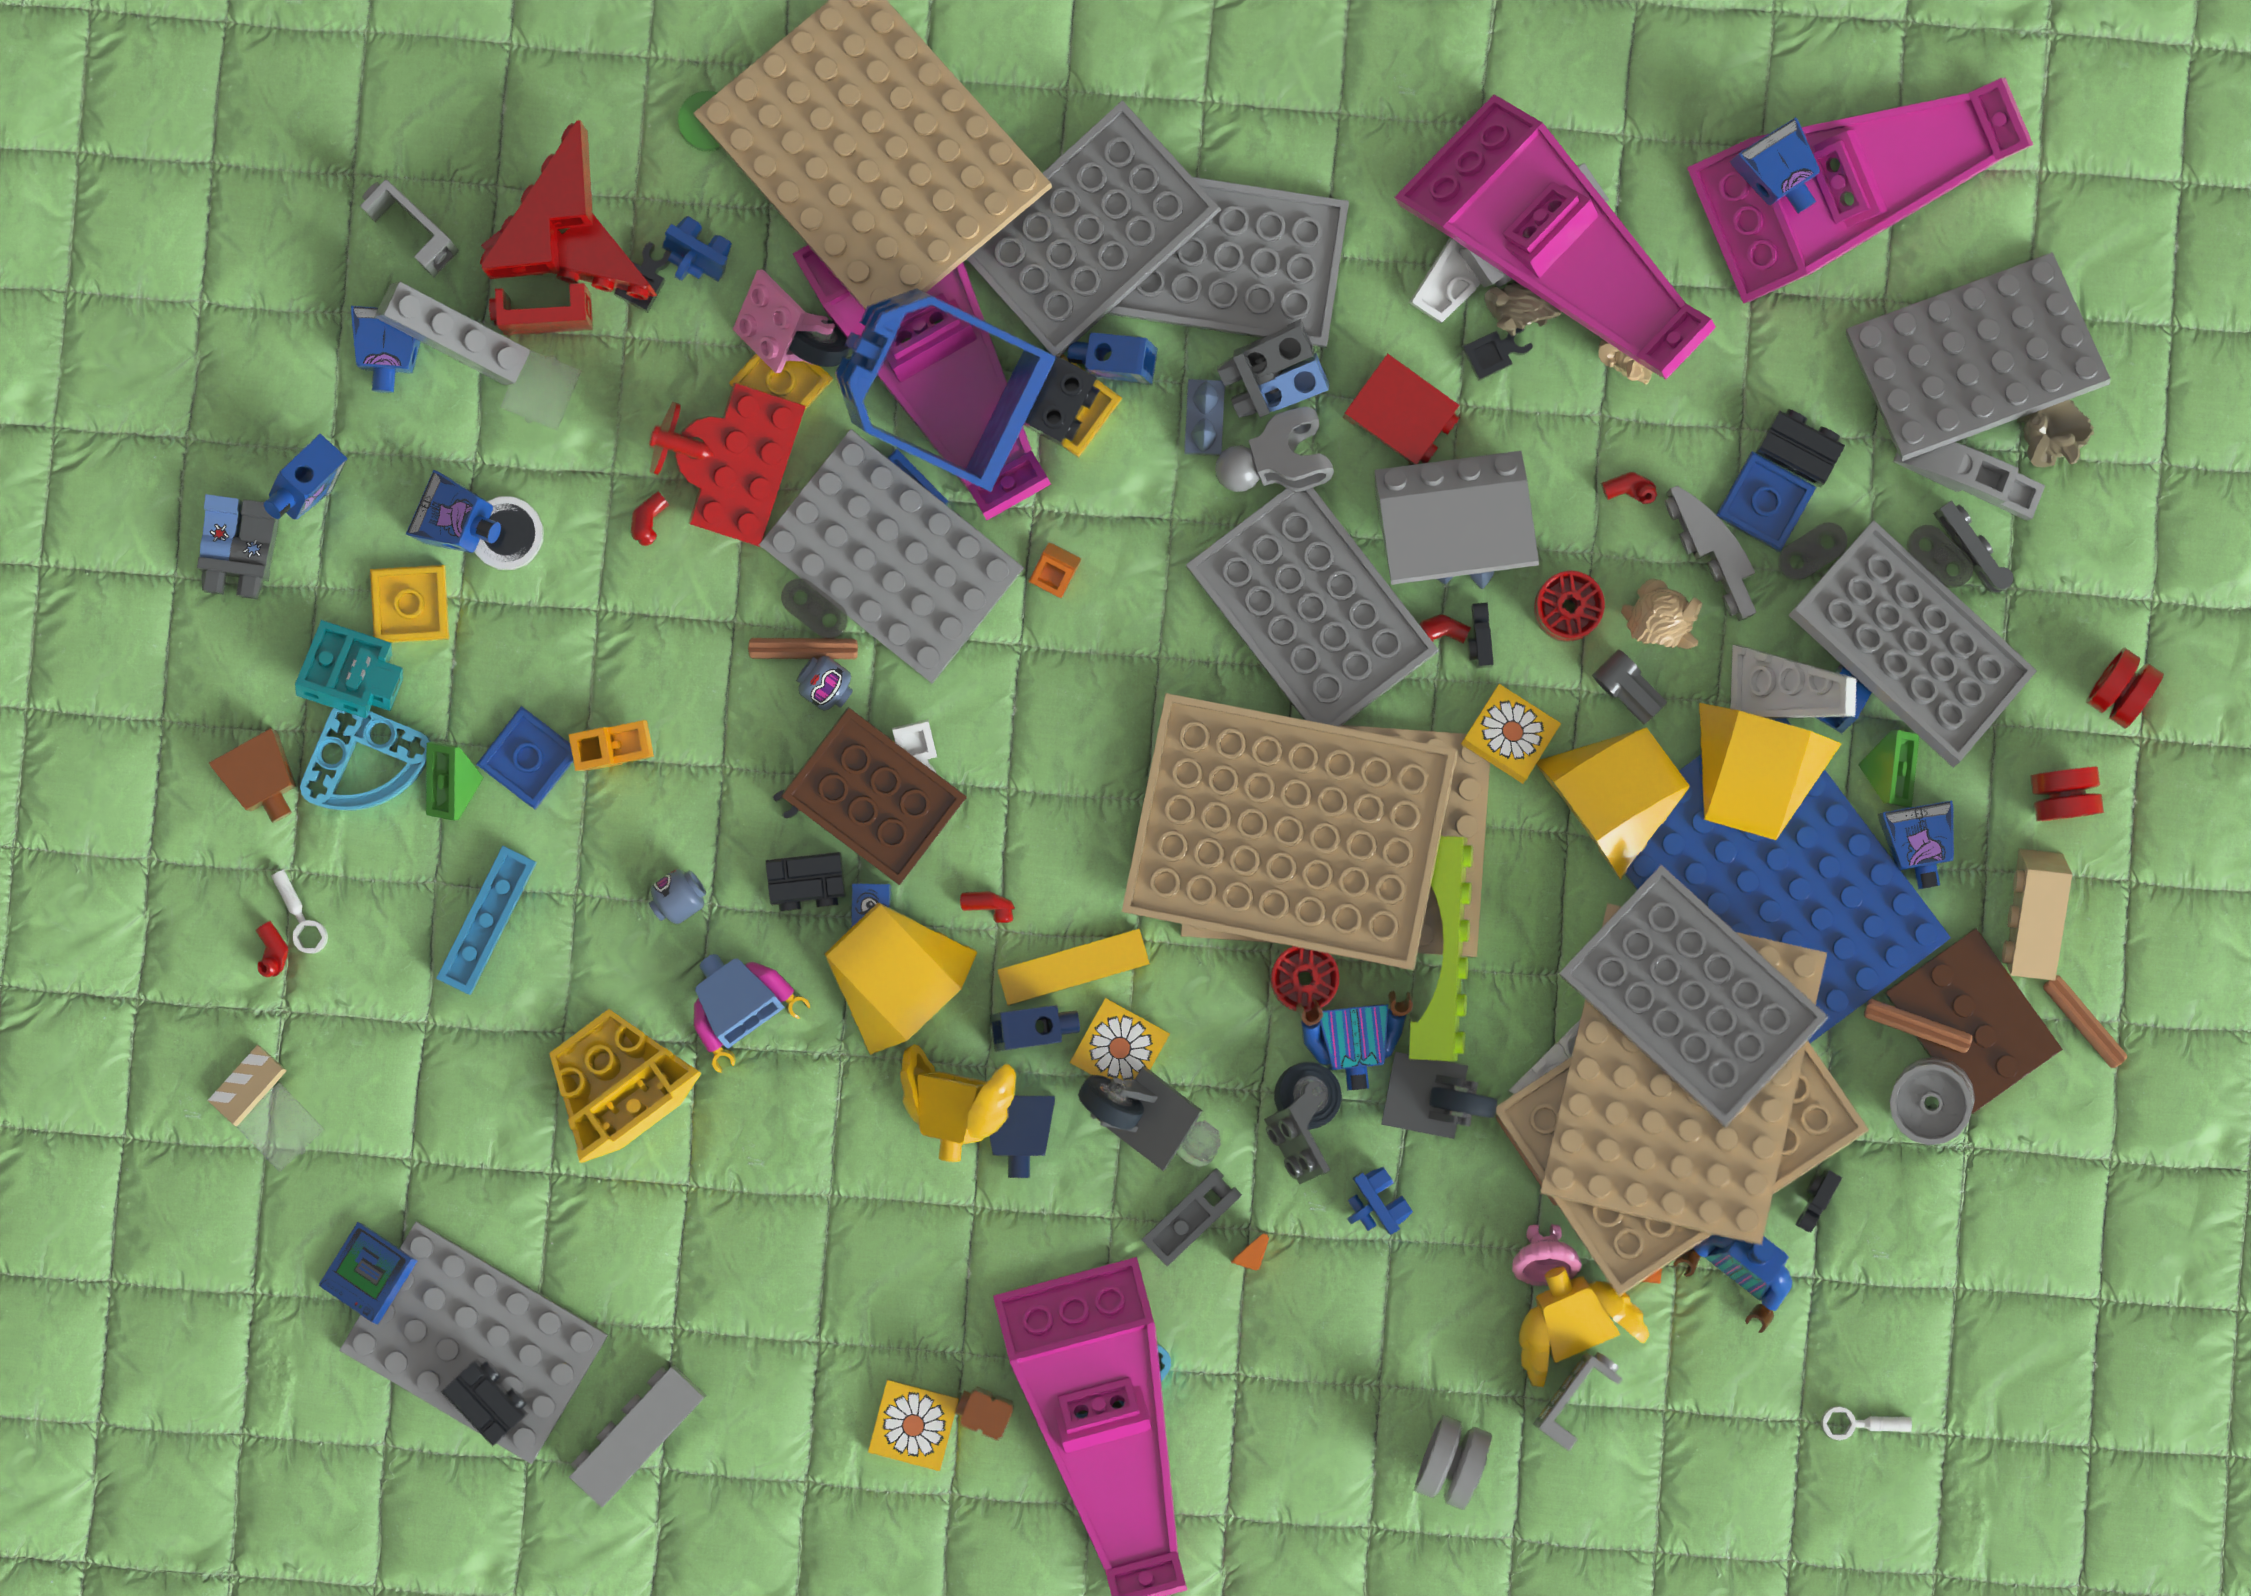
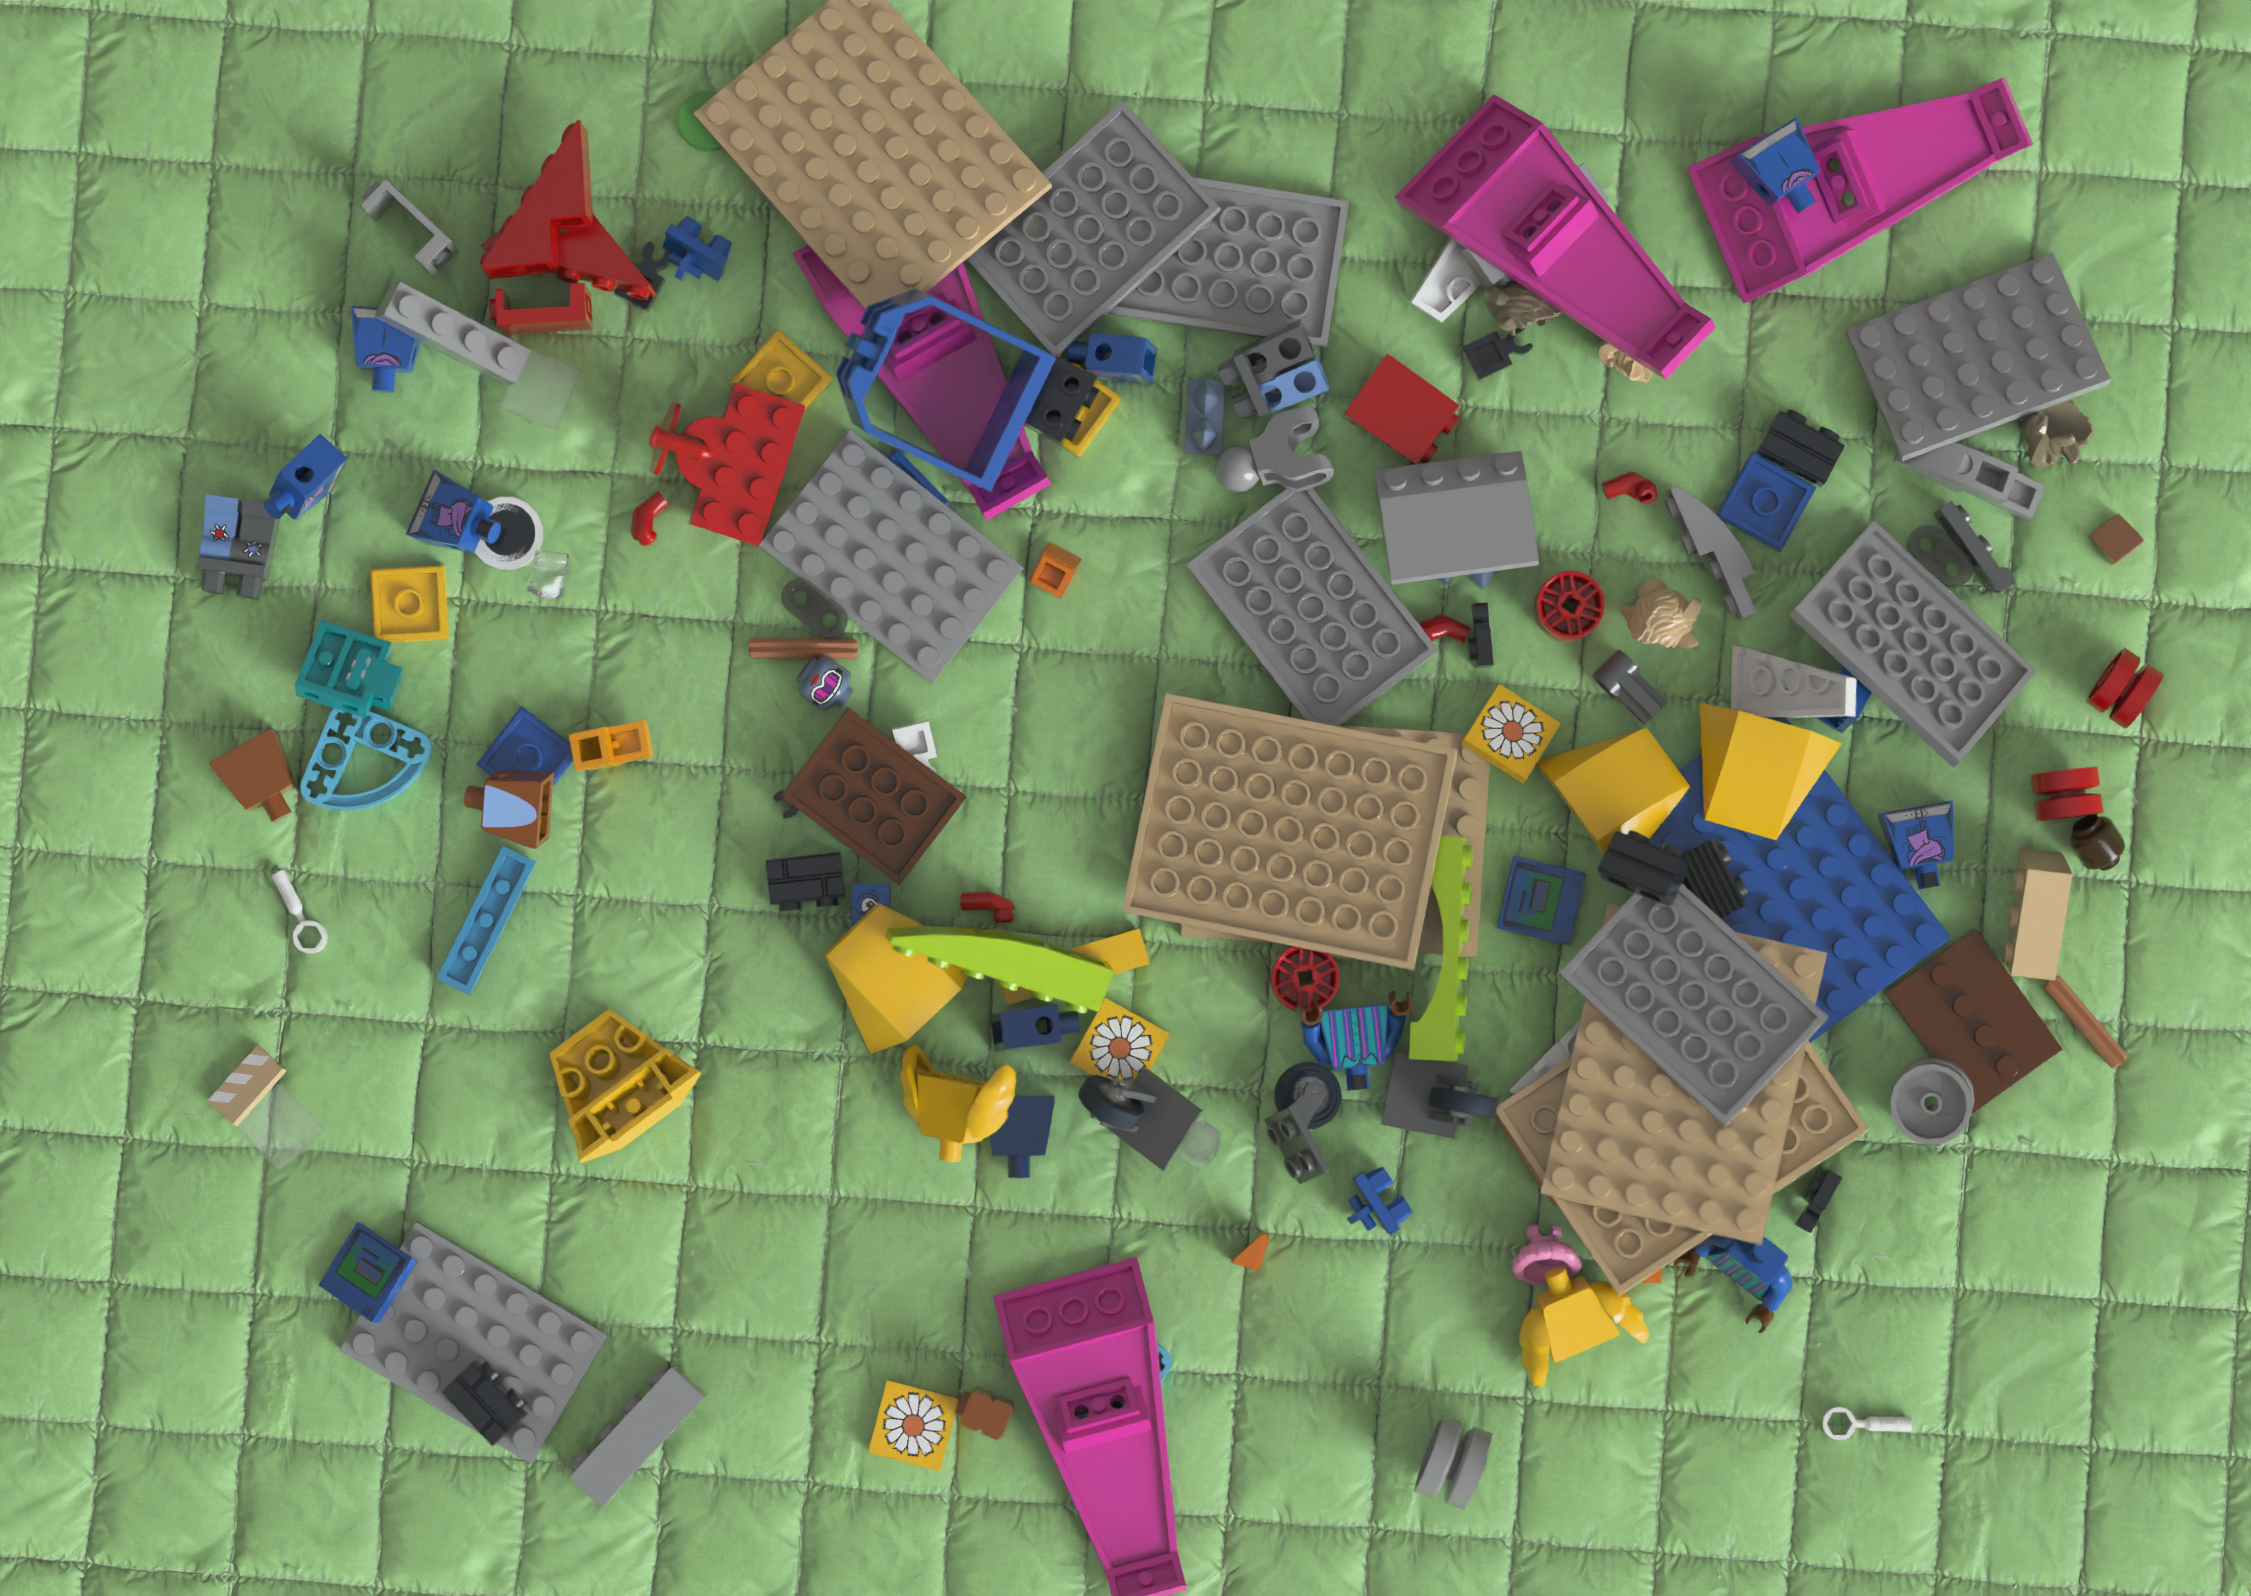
(275, 951): red arm -> none
(449, 781): bright green slope -> none
(515, 805): none -> dark orange torso
(548, 574): none -> clear piece
(677, 896): sand blue head -> none
(736, 1002): medium blue torso -> none
(783, 331): bright pink plate -> none
(1011, 960): none -> lime slope
(1190, 1218): dark grey plate -> none
(1541, 900): none -> tile
(1545, 1420): light grey panel -> none
(1643, 867): none -> black brick
(1711, 879): none -> pearl dark grey brick
(1811, 551): clear smoke plate -> none
(1893, 767): bright green slope -> none
(1918, 1026): nougat axle -> none
(2097, 842): none -> dark brown head
(2116, 539): none -> nougat slope

